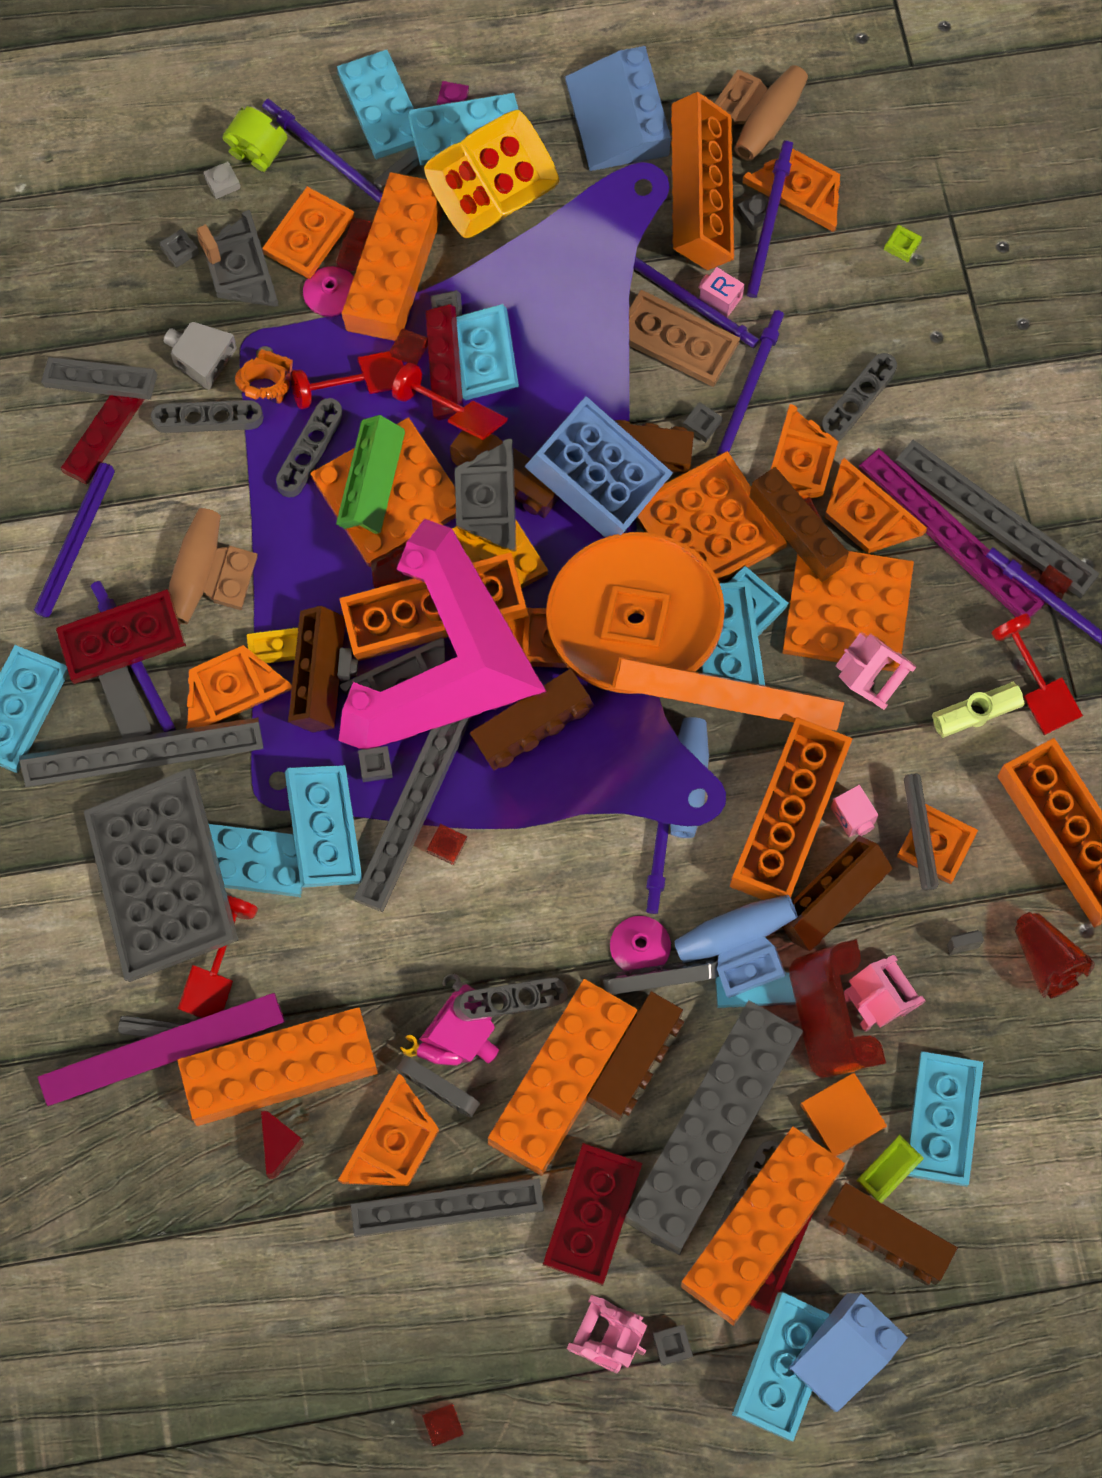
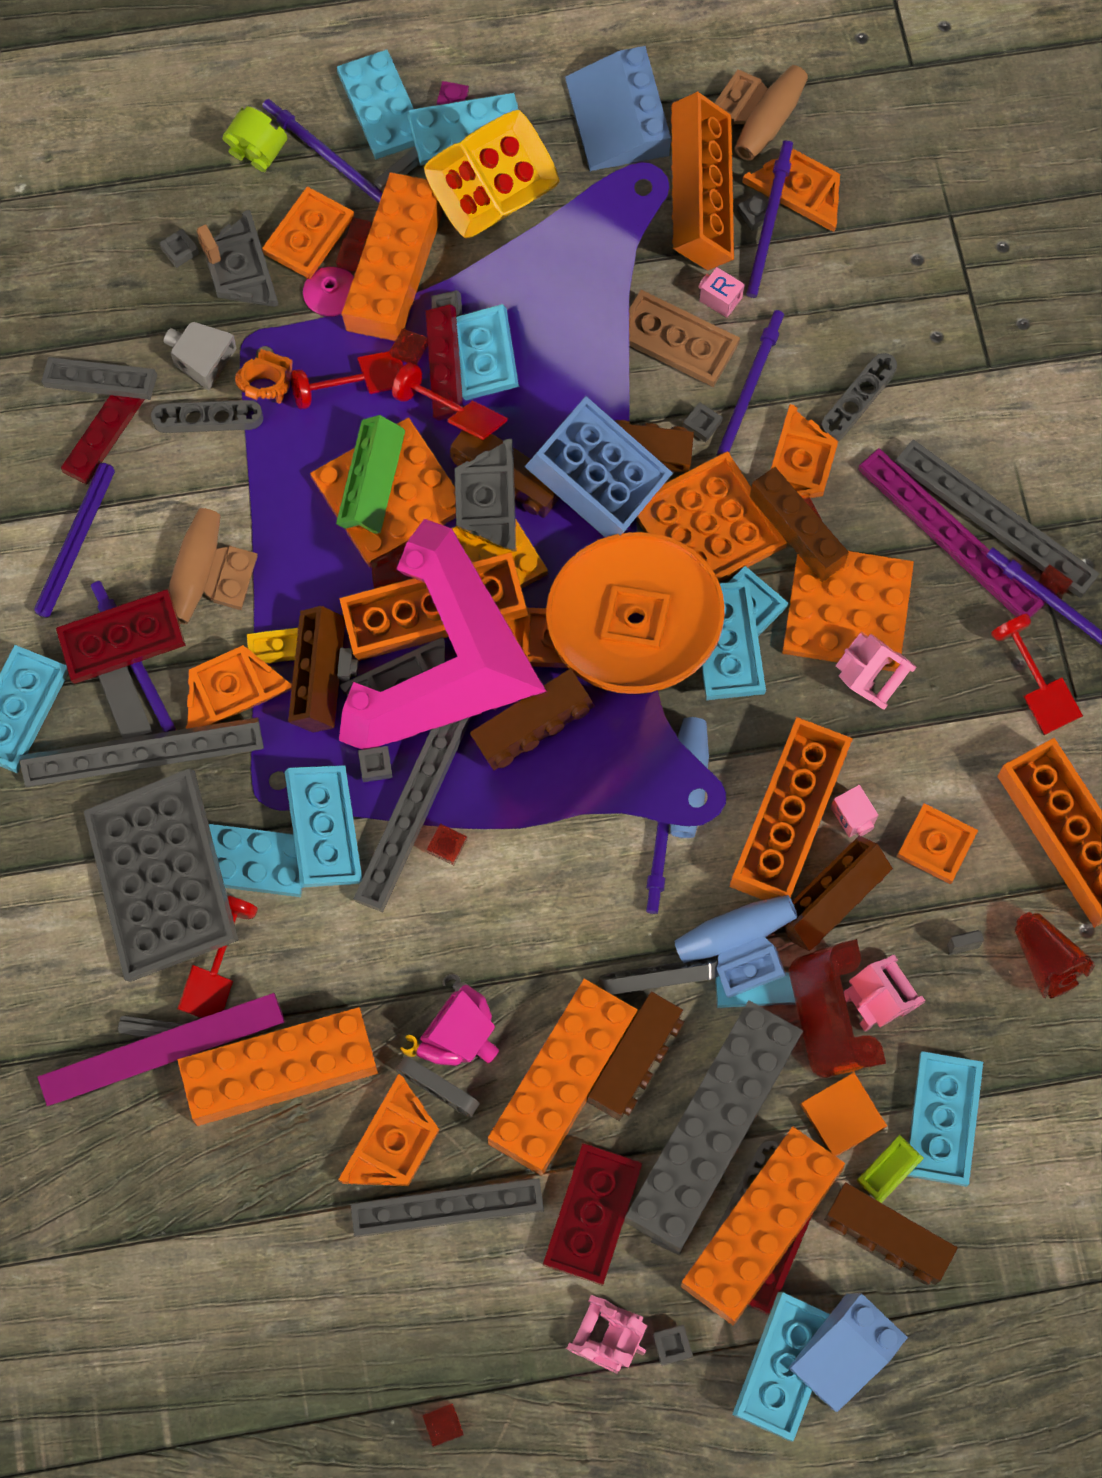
(222, 180): light grey plate -> none
(279, 1144): dark red slope -> none
(309, 447): dark grey beam -> none
(510, 997): dark grey beam -> none
(630, 956): dark pink dish -> none
(696, 303): dark purple bar -> none
(726, 693): orange tile -> none
(869, 513): orange wing -> none
(903, 243): lime tile -> none
(921, 832): dark grey axle -> none
(994, 703): yellowish green piece -> none

